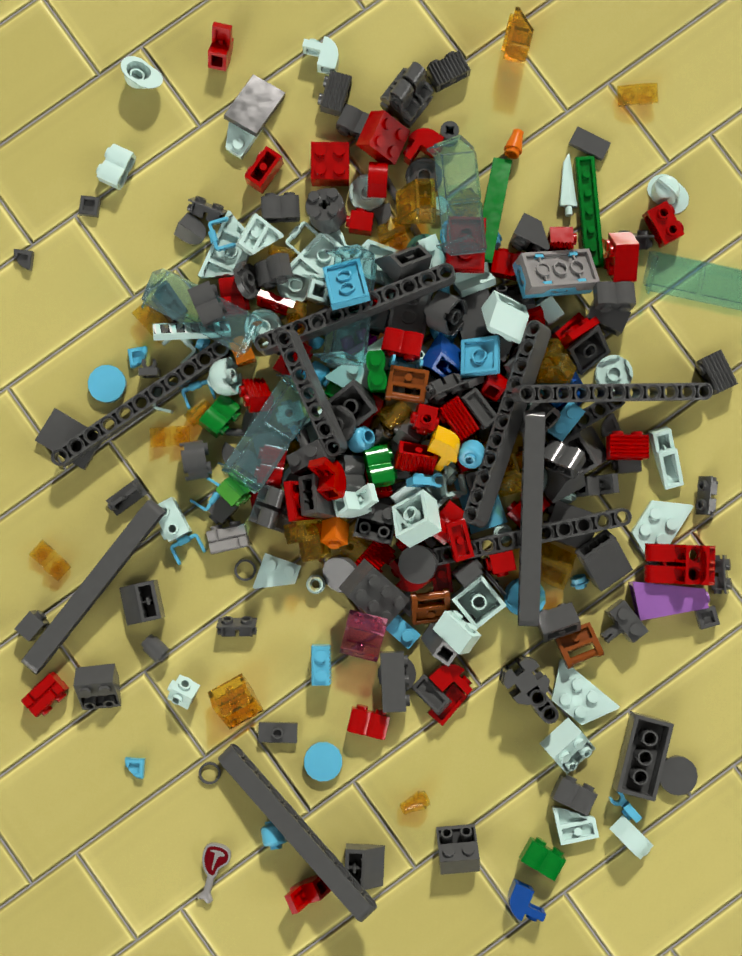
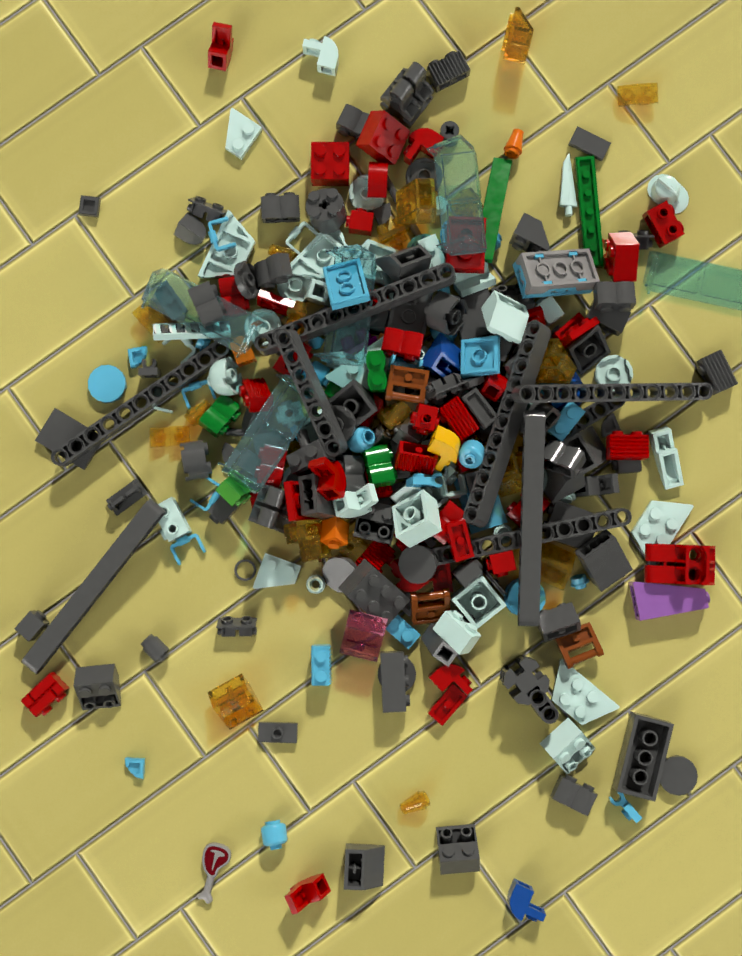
(24, 258): dark grey tile -> none
(50, 560): clear yellow slope -> none
(116, 166): light aqua brick -> none
(140, 74): light aqua piece -> none
(142, 602): dark grey slope -> none
(182, 691): light aqua brick -> none
(209, 782): dark grey piece -> none
(228, 538): light grey brick -> none
(254, 105): tile -> none
(257, 235): light aqua wing -> none
(264, 169): red brick -> none
(298, 833): dark grey beam -> none
(323, 761): medium azure tile -> none
(335, 94): dark grey brick -> none
(368, 722): red brick -> none
(431, 694): dark grey tile -> none
(502, 264): red brick -> none
(542, 858): green brick -> none
(561, 238): red brick -> none
(574, 826): light aqua wing -> none
(624, 622): dark grey brick -> none
(631, 837): light aqua brick -> none
(706, 487): dark grey hinge -> none
(707, 617): dark grey plate -> none
(722, 581): dark grey hinge -> none

